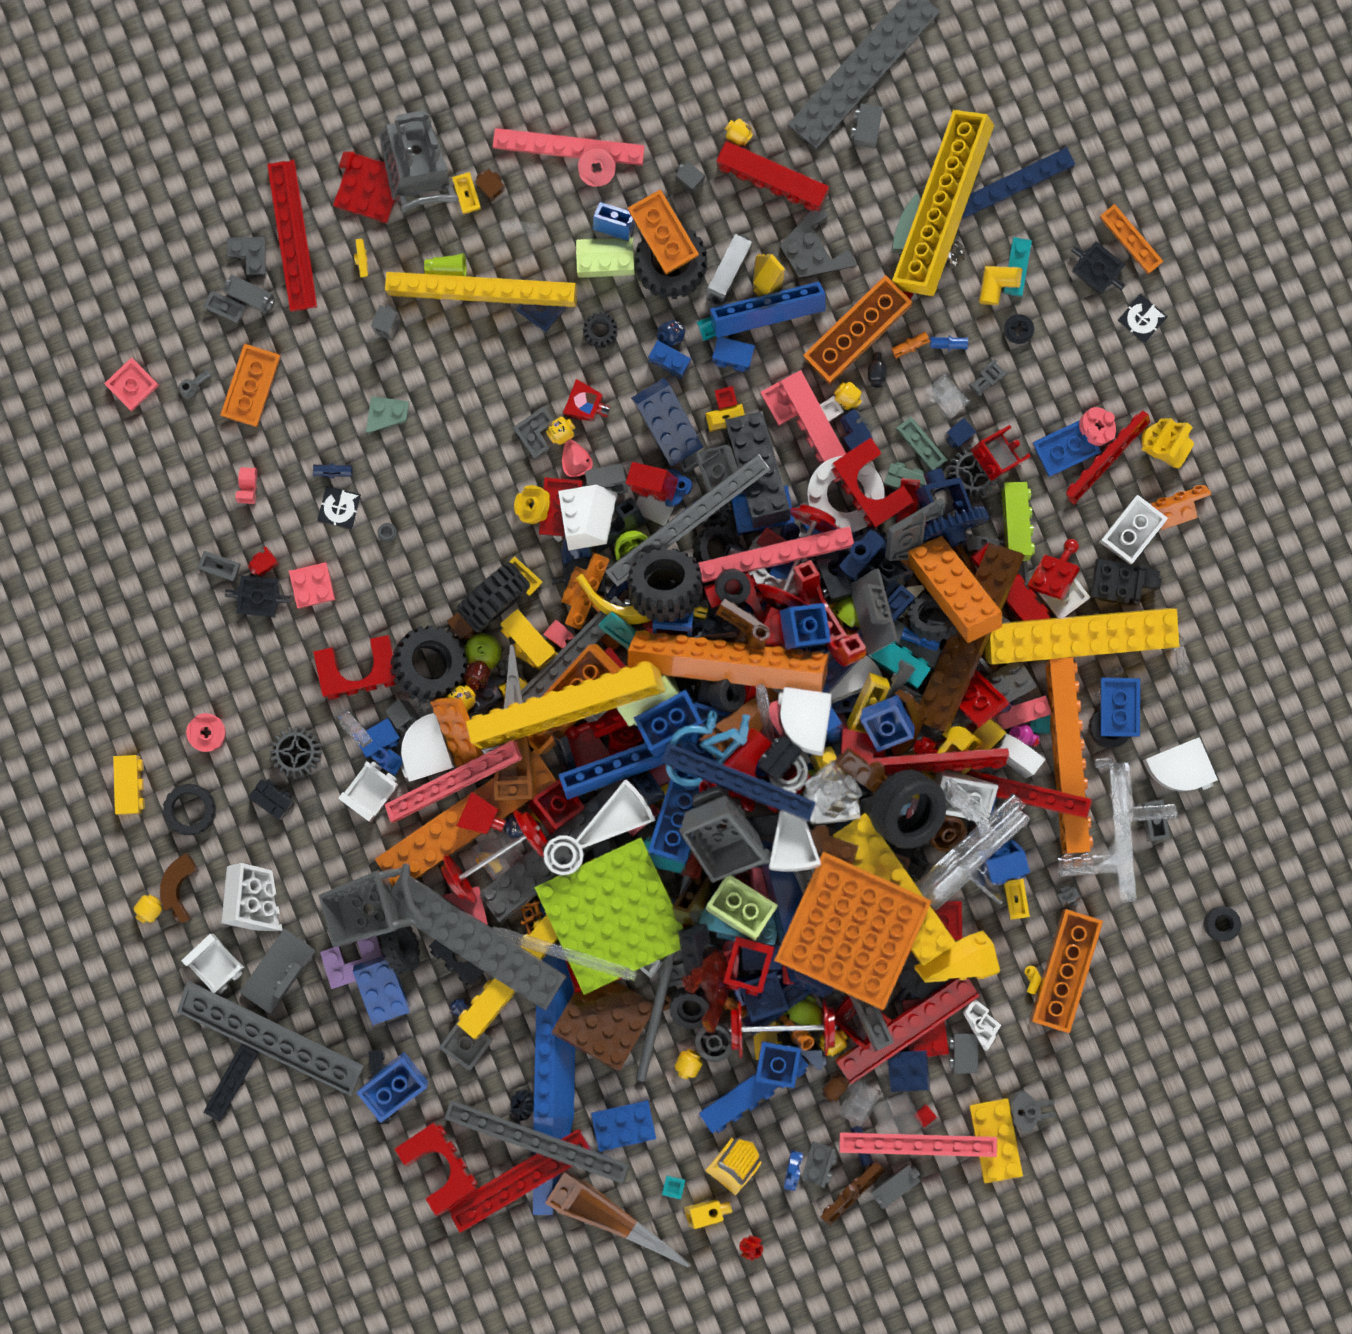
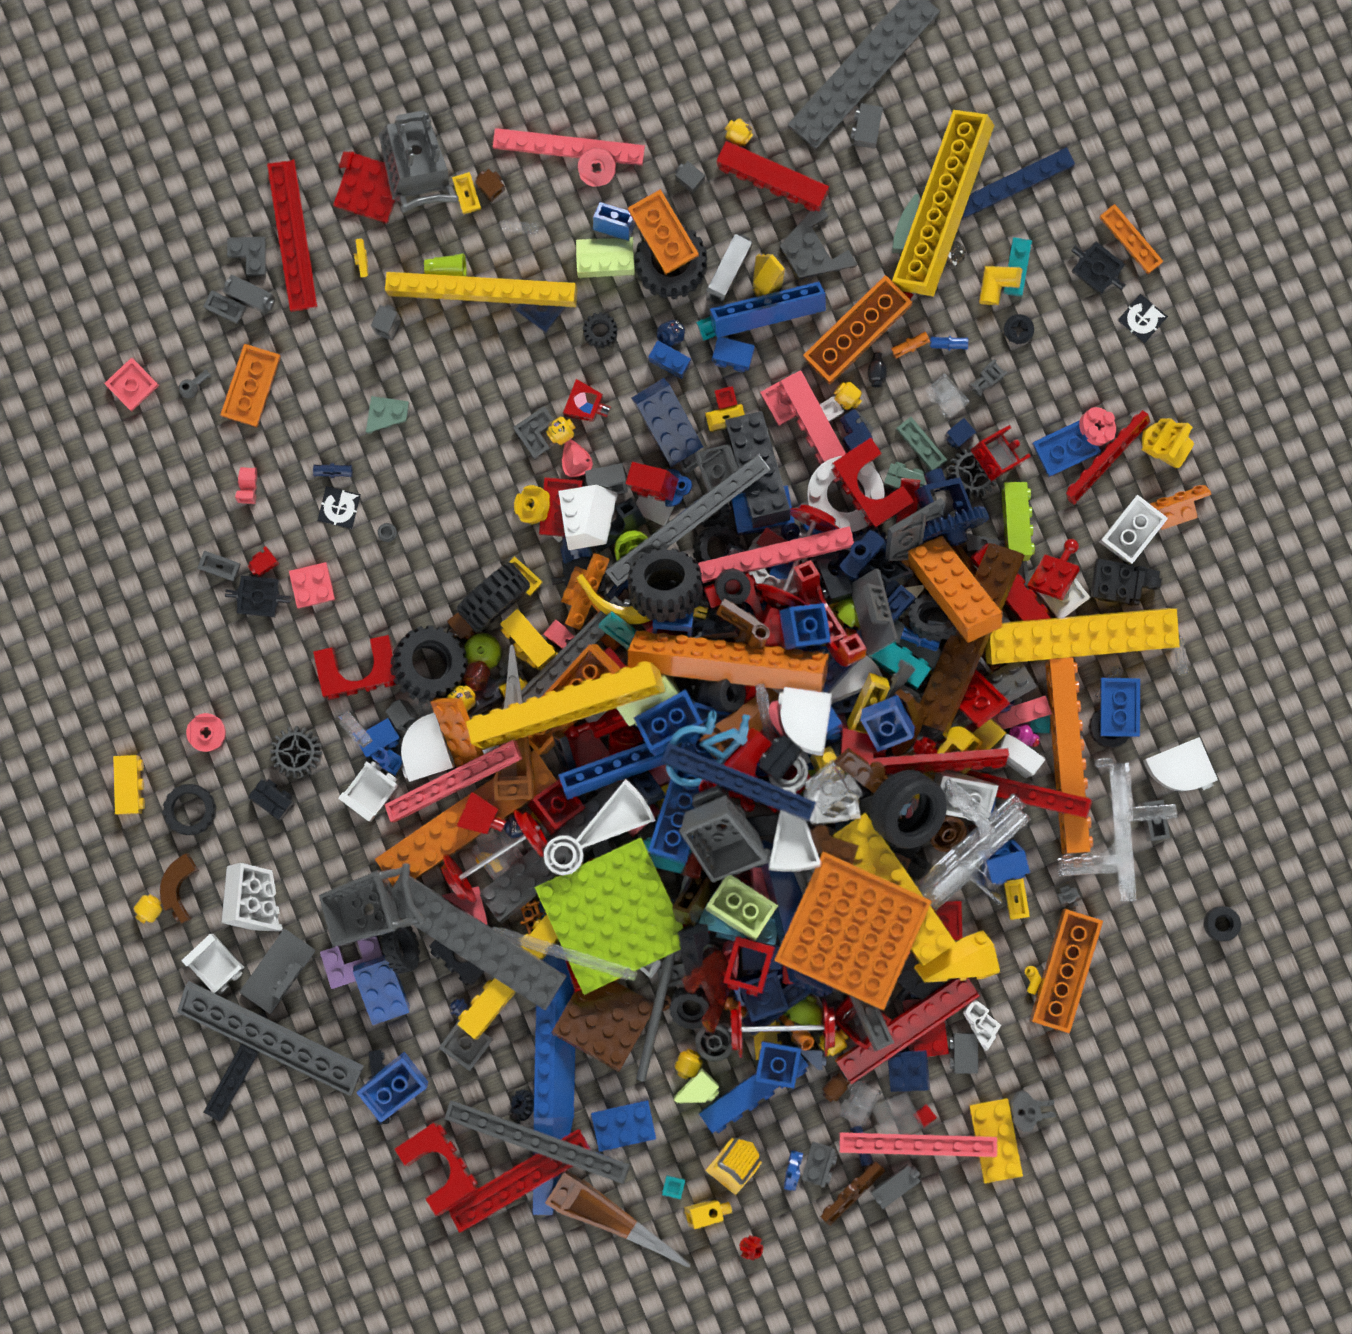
(698, 1089): none -> yellowish green slope

